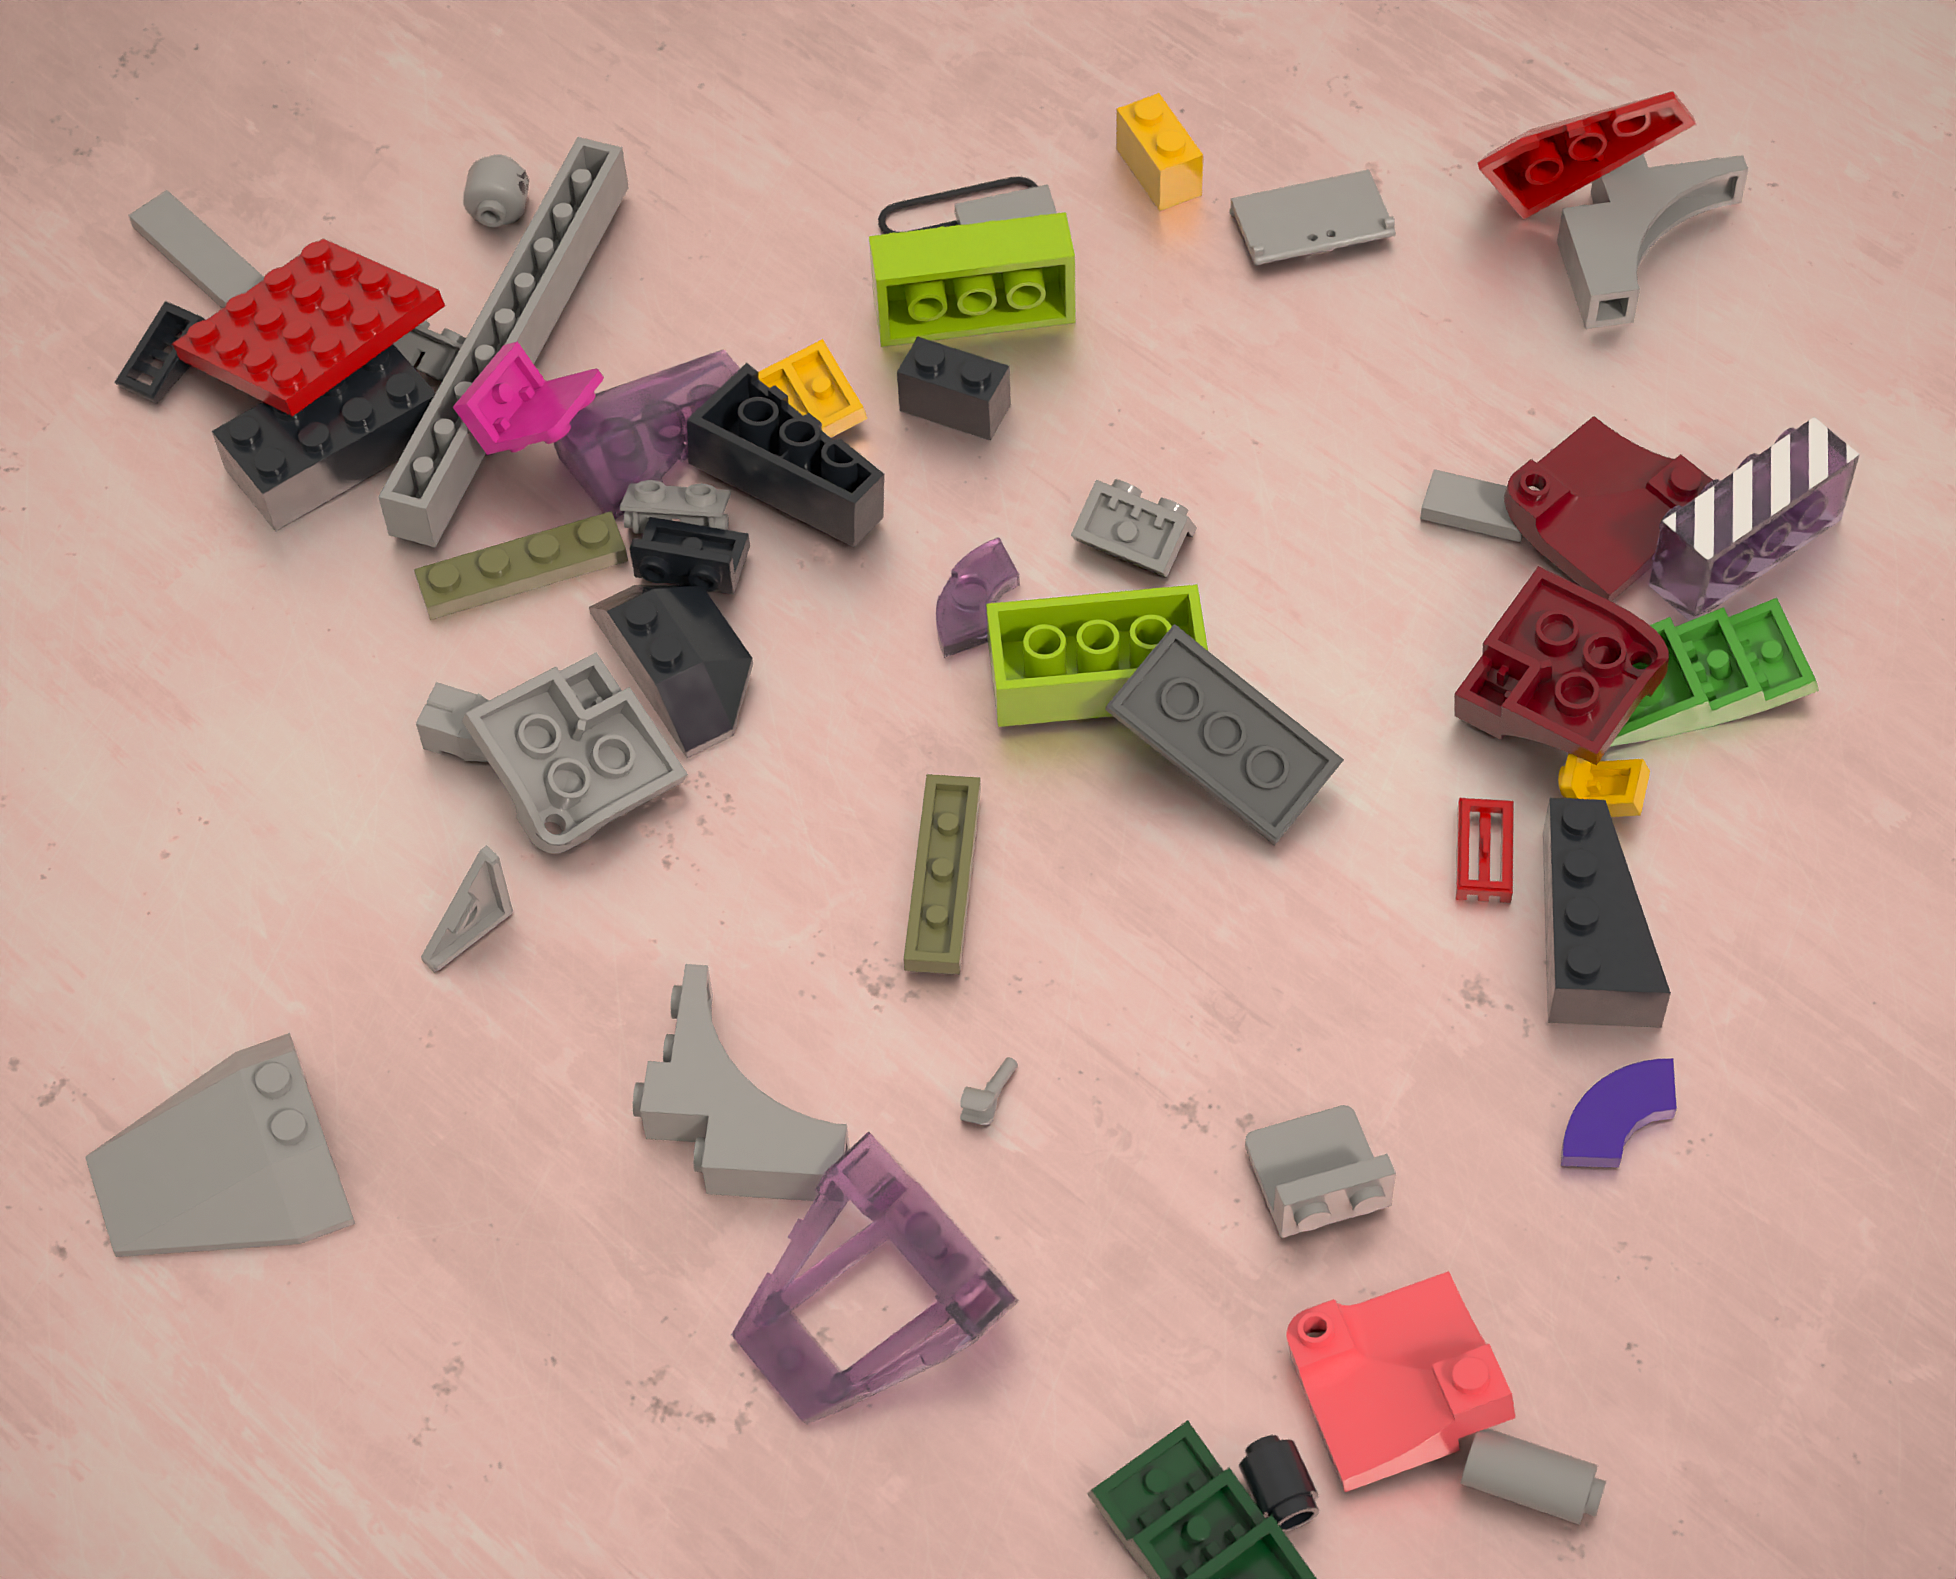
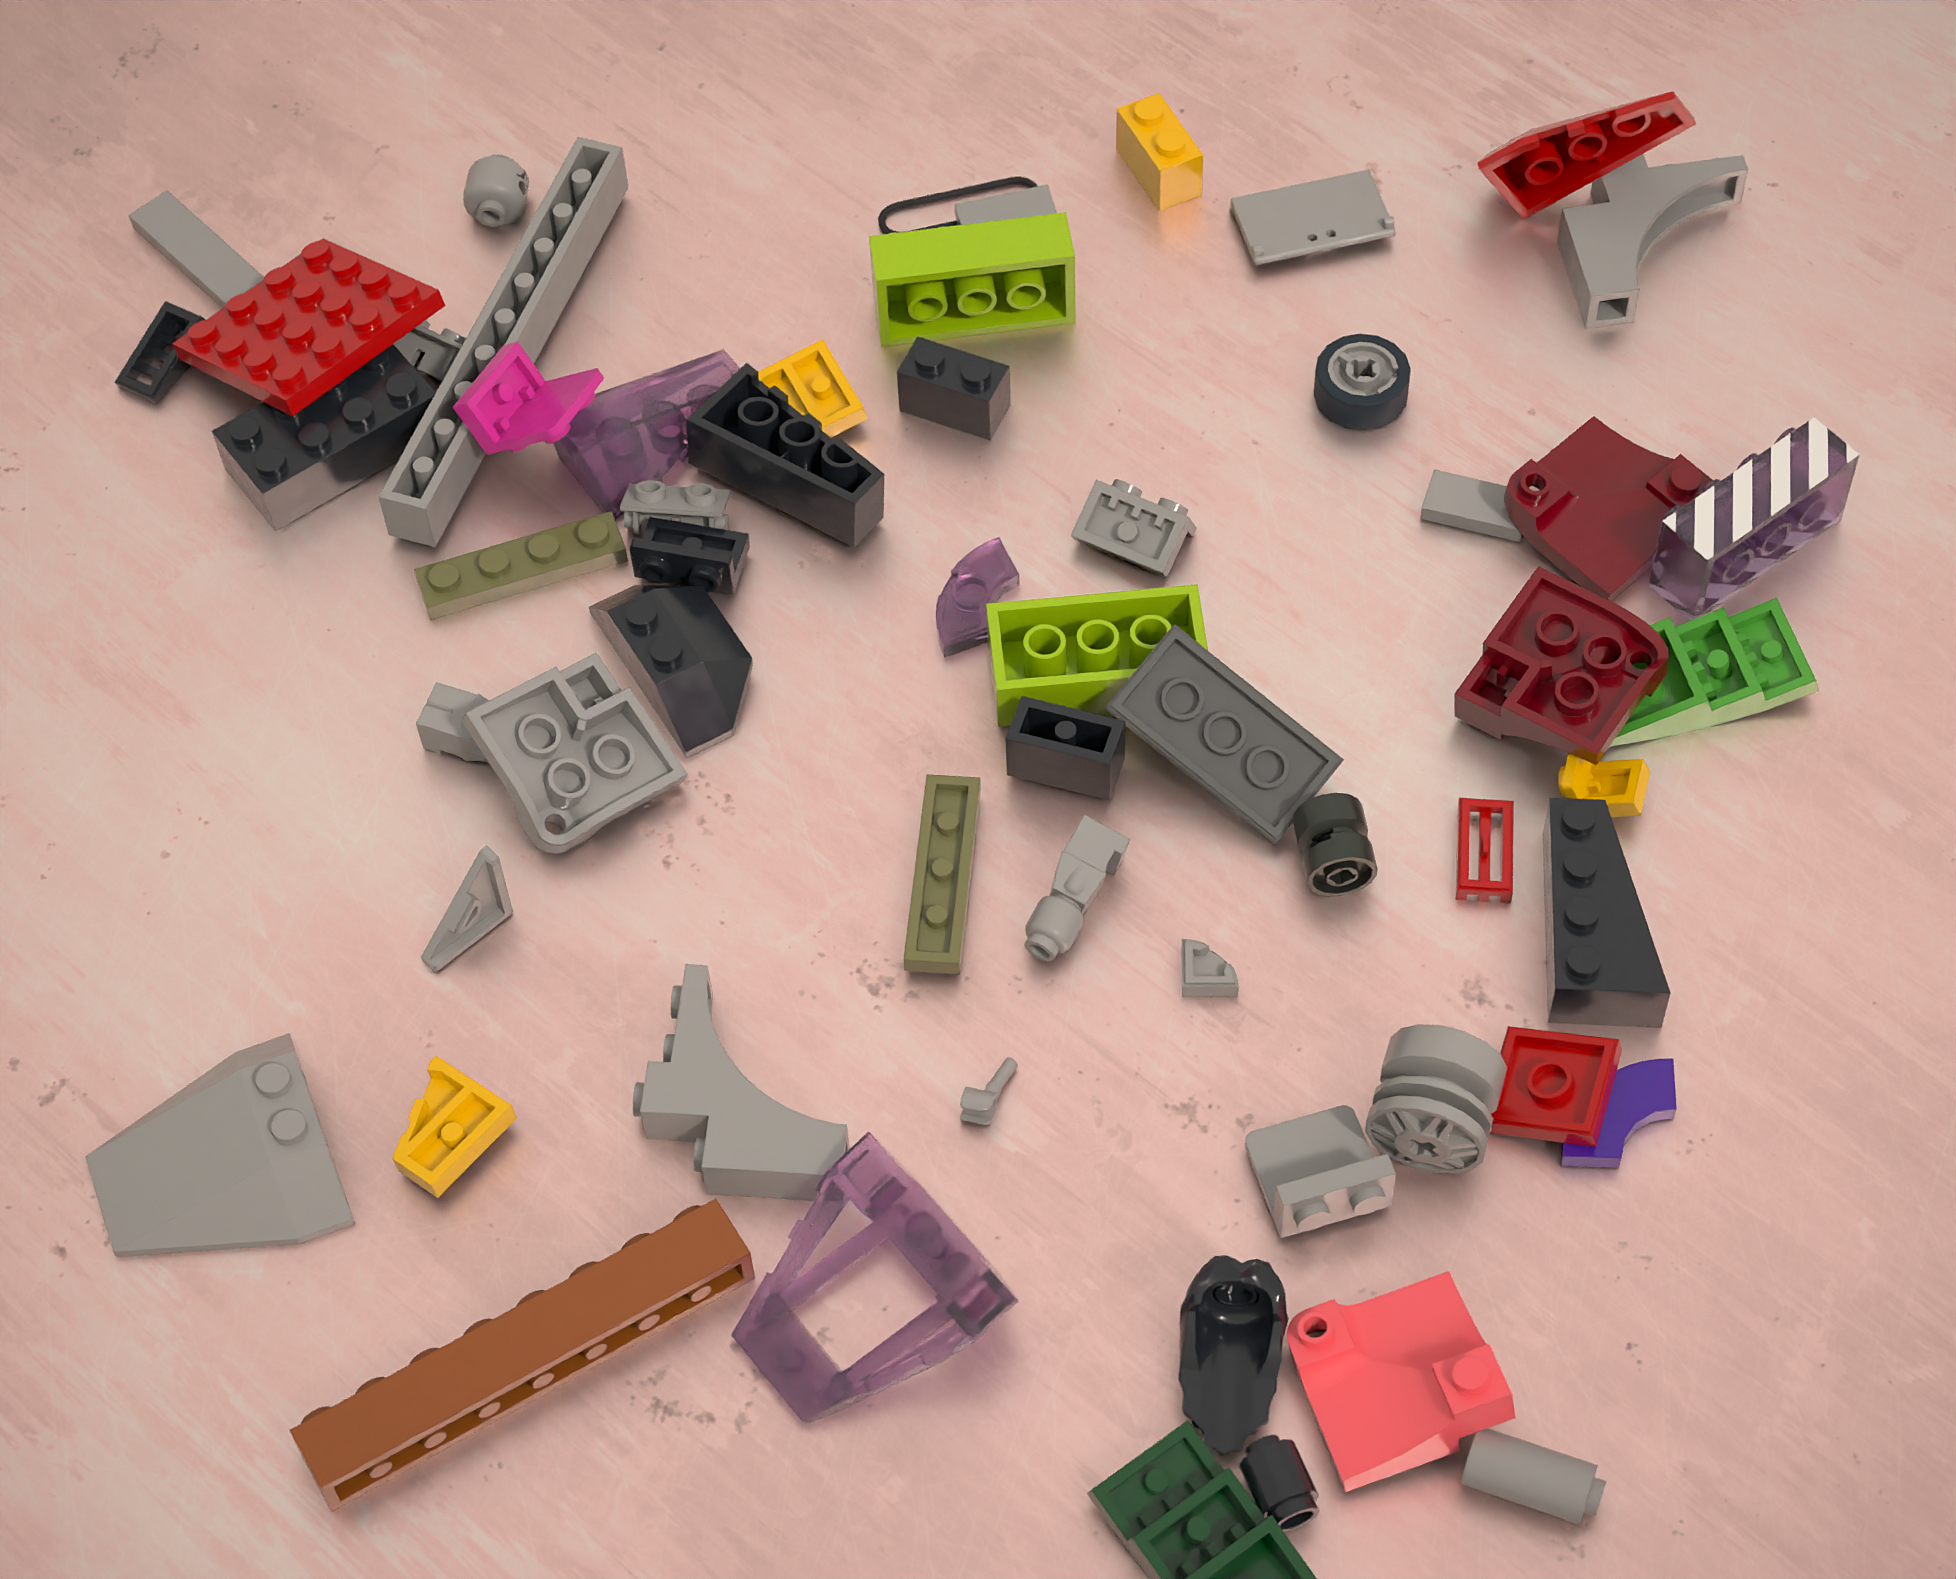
(449, 1128): none -> yellow wing
(522, 1353): none -> dark orange brick
(1065, 748): none -> black brick
(1075, 886): none -> light grey piece
(1206, 972): none -> light grey tile
(1231, 1349): none -> black hair
(1334, 844): none -> pearl dark grey wheel
(1362, 381): none -> black wheel
(1436, 1098): none -> light grey wheel
(1555, 1085): none -> red tile

